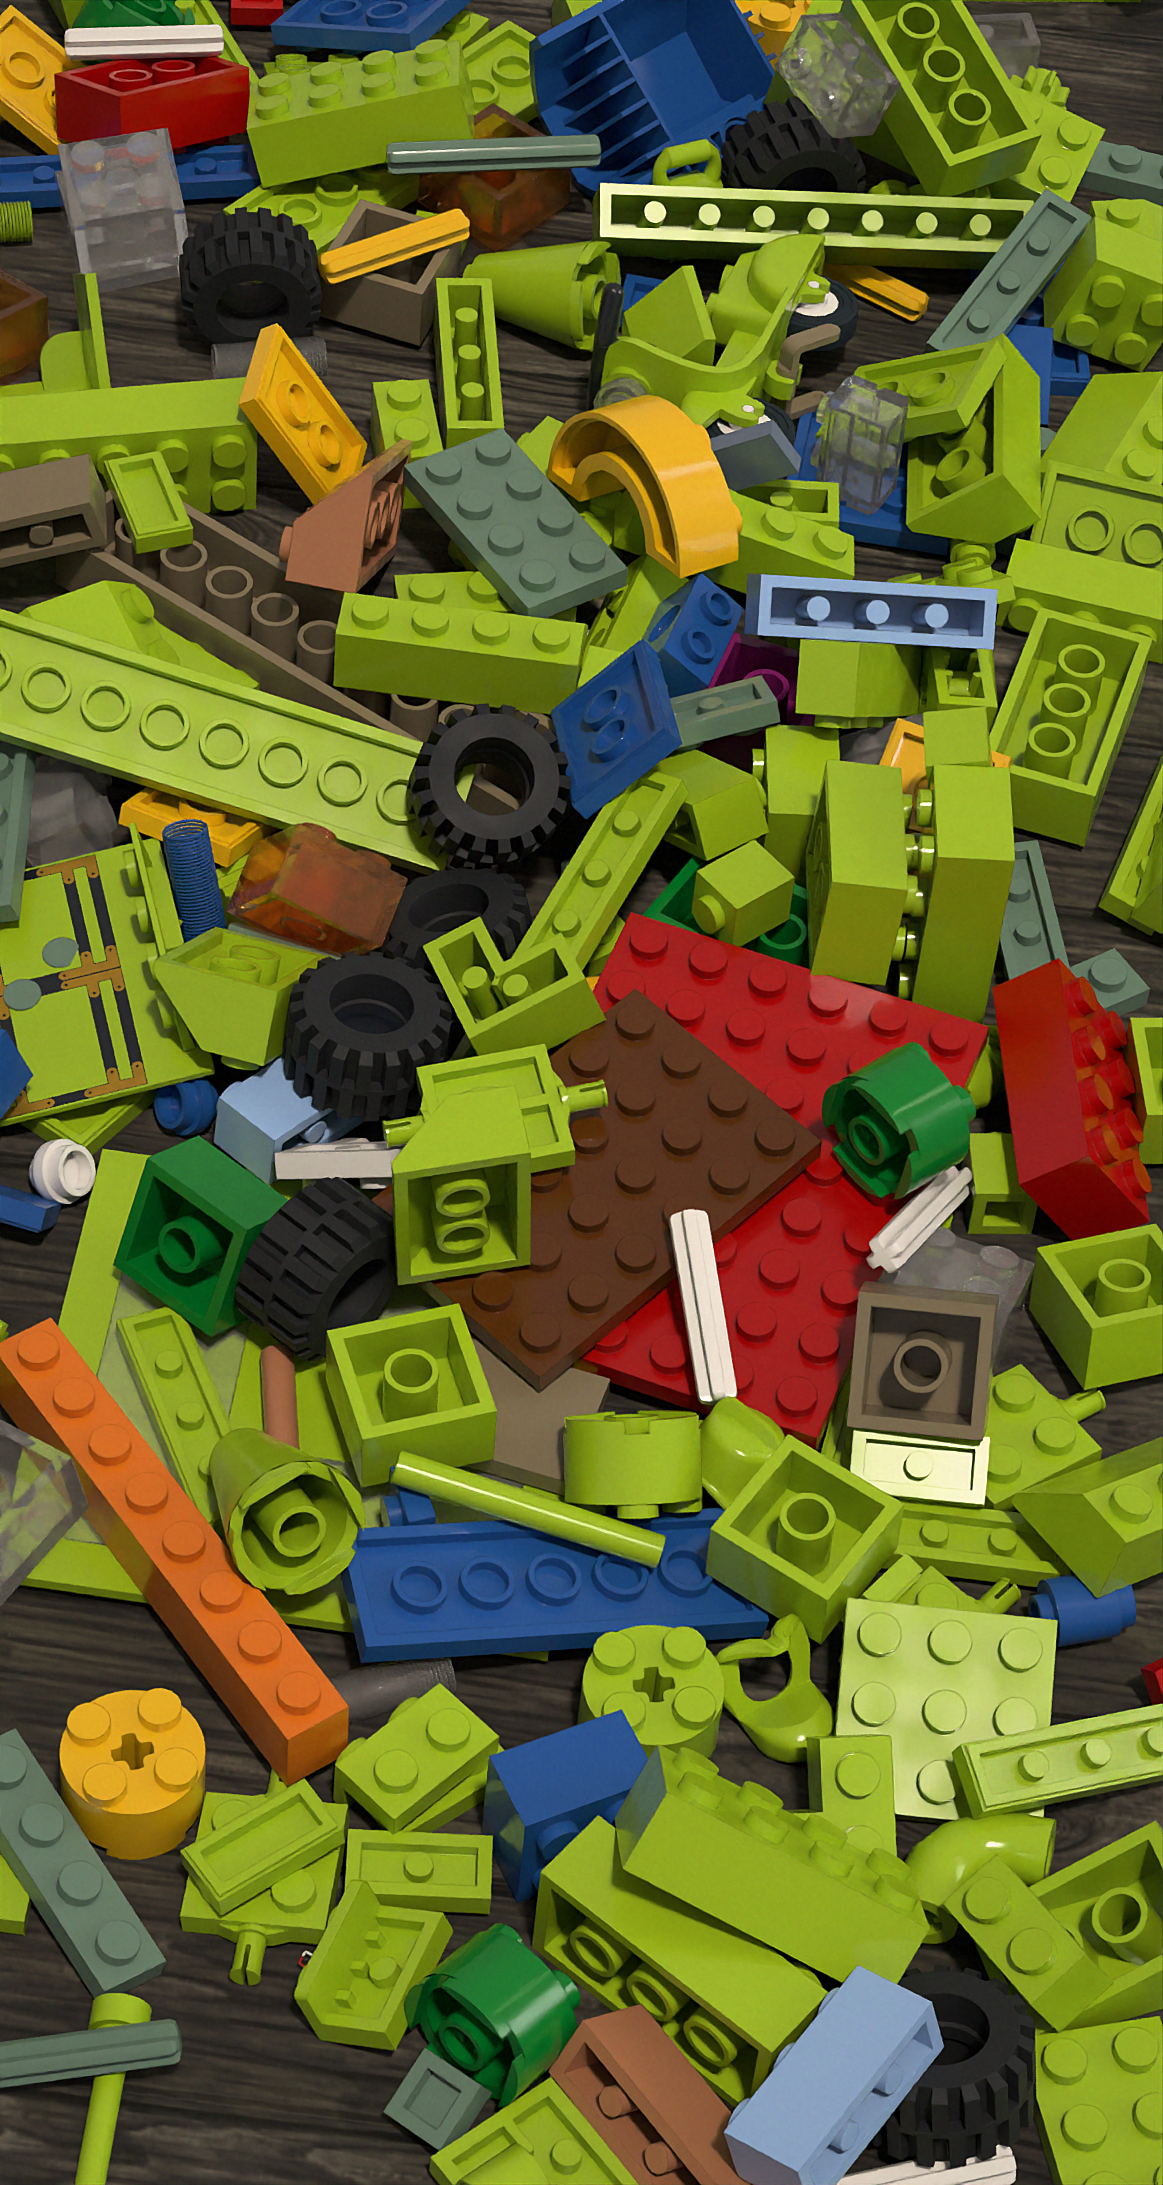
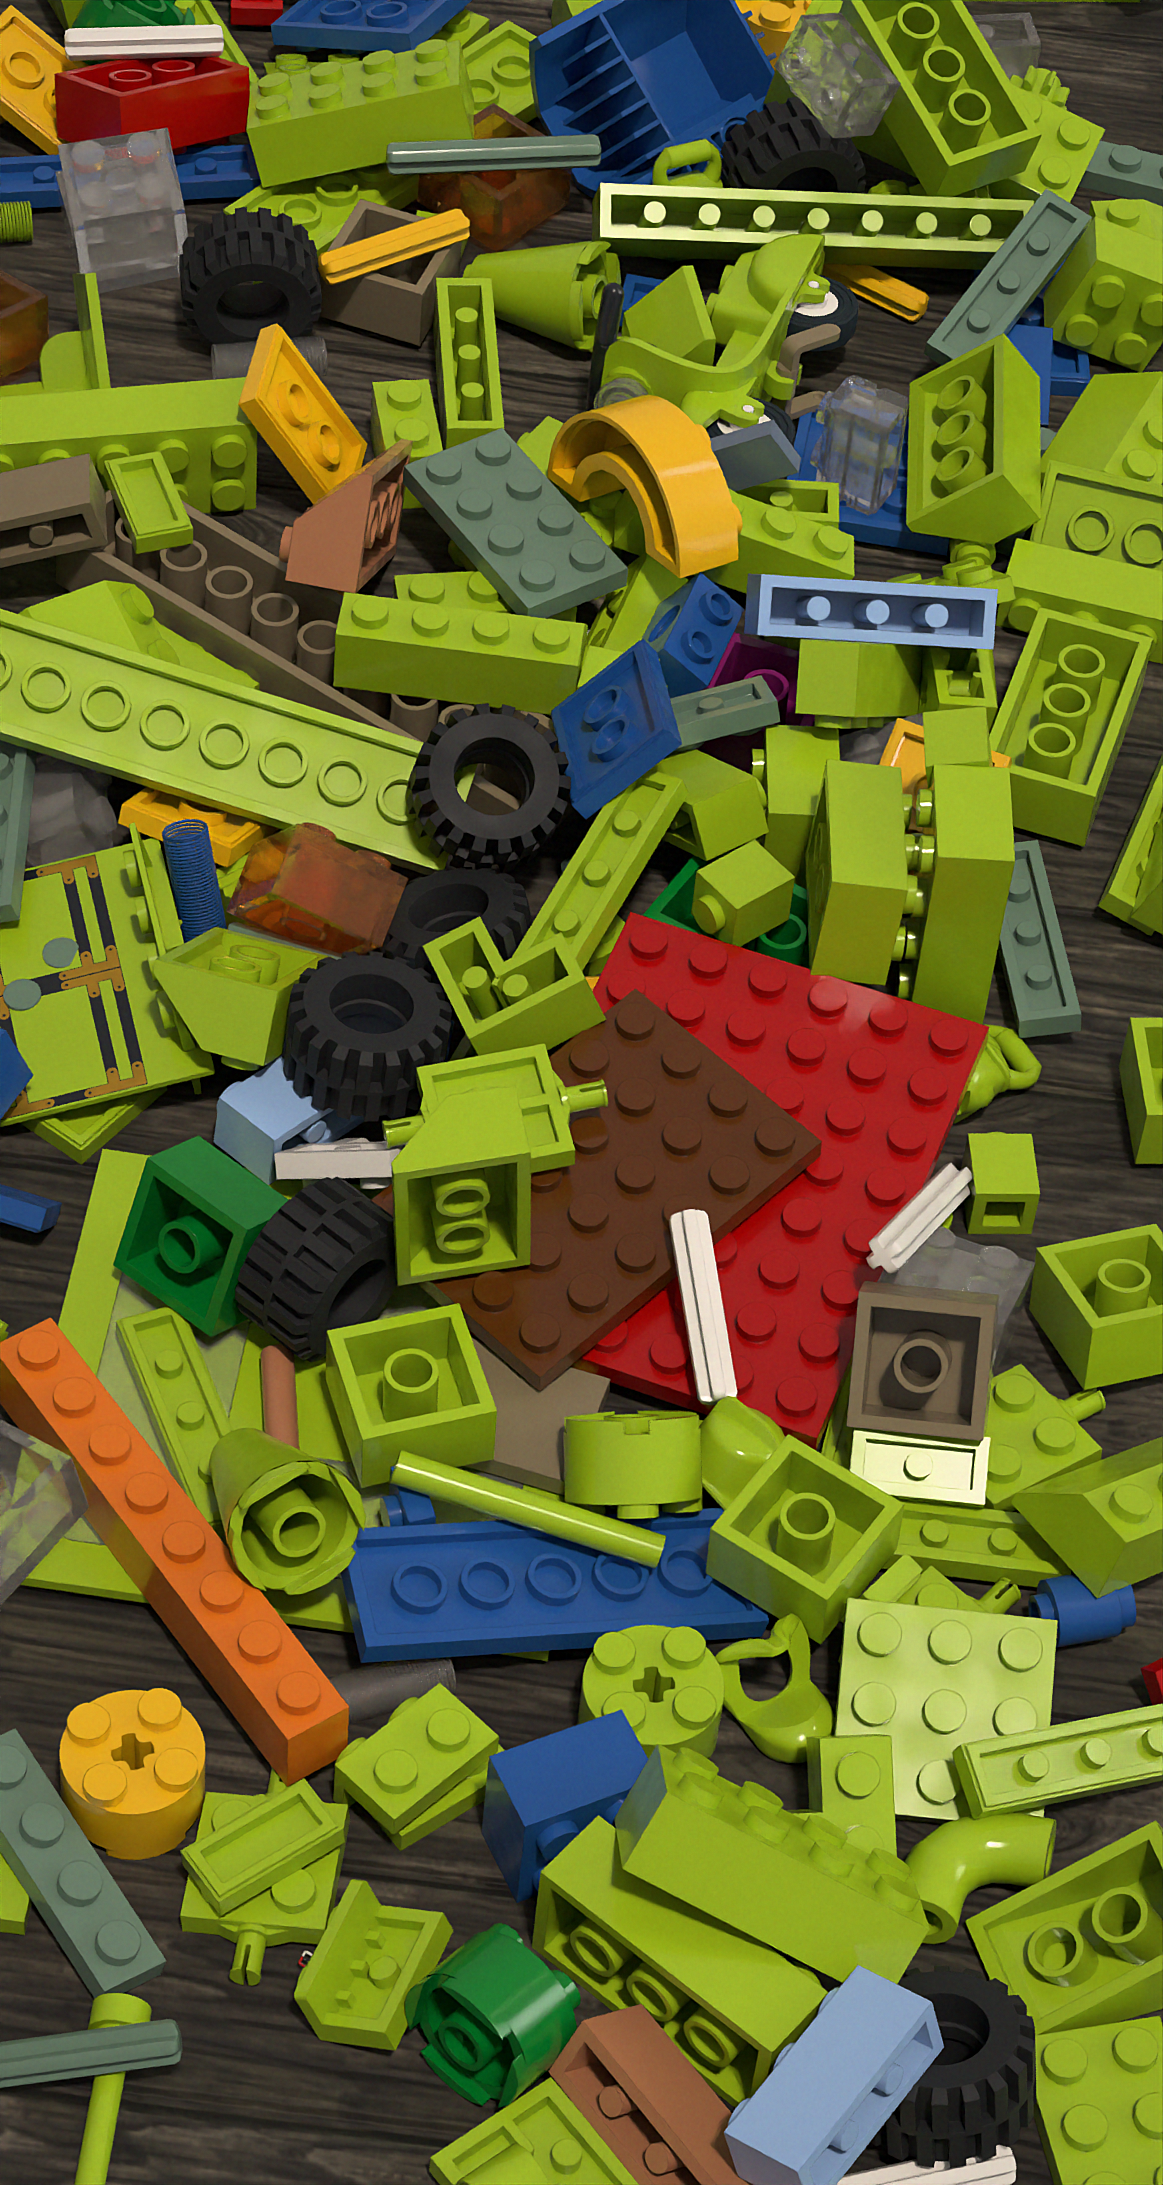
(62, 1171): white plate -> none
(186, 1106): blue plate -> none
(423, 1869): lime plate -> none
(437, 2101): sand green plate -> none
(898, 1122): green brick -> none
(940, 385): lime plate -> none
(1027, 1943): lime brick -> none
(1071, 1102): red brick -> none
(1113, 982): sand green plate -> none

